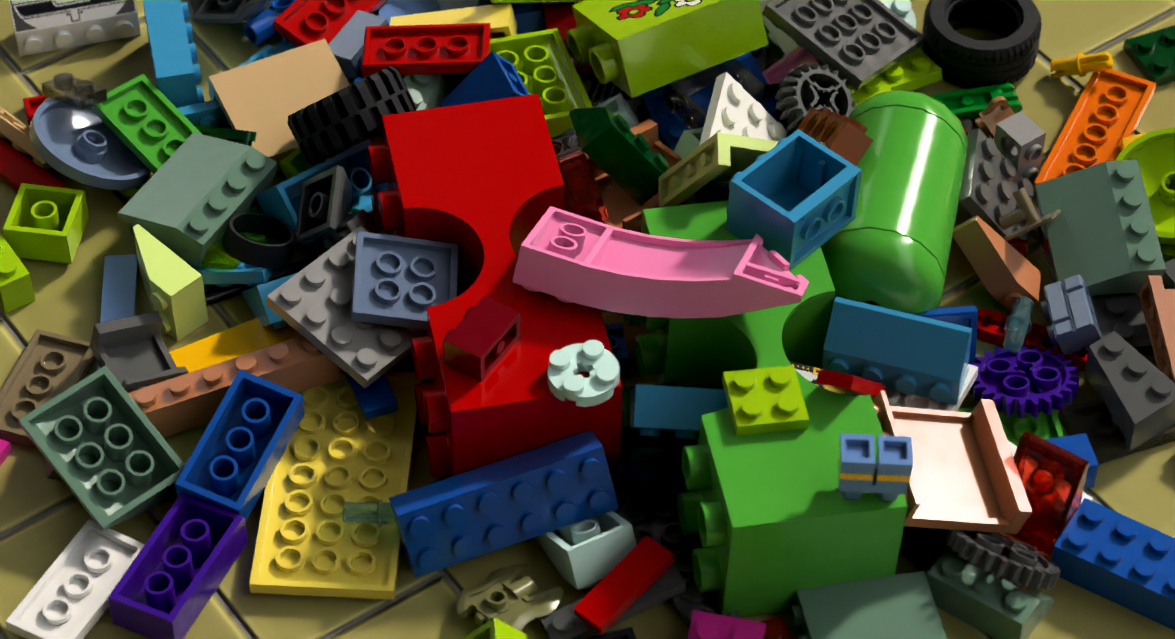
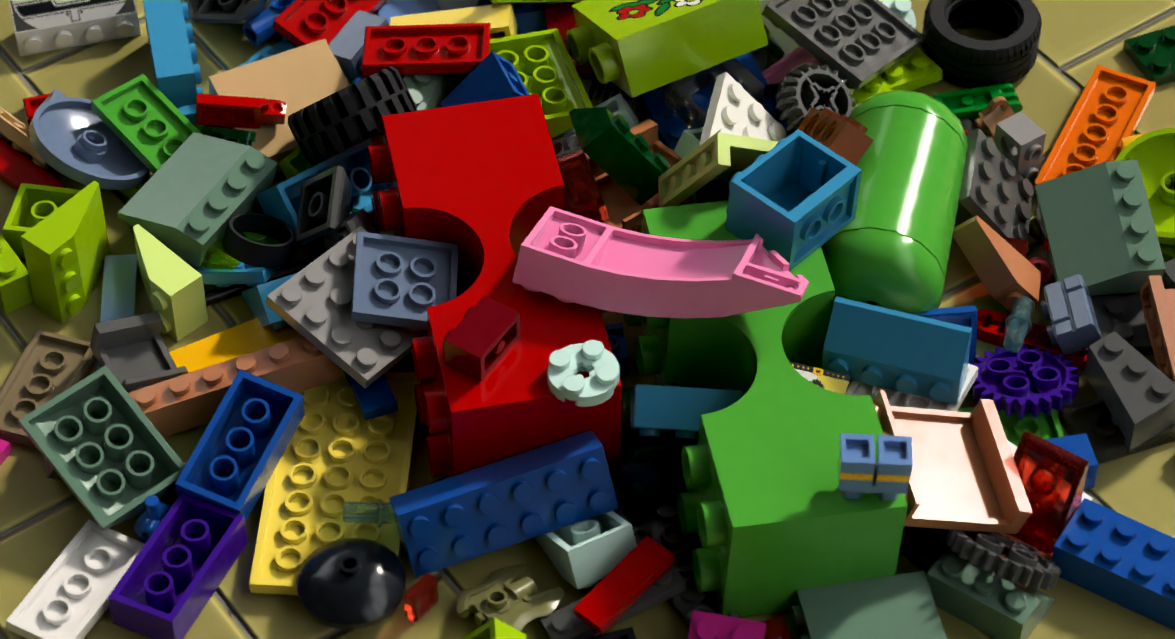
(67, 254): none -> lime slope
(74, 91): clear smoke plate -> none
(150, 518): none -> blue piece
(238, 111): none -> red hinge
(355, 595): none -> black dish
(421, 597): none -> clear red tile
(765, 400): lime plate -> none
(849, 383): red tile -> none
(1025, 212): dark tan shield -> none
(1044, 268): none -> coral hinge
(1081, 64): yellow axle -> none

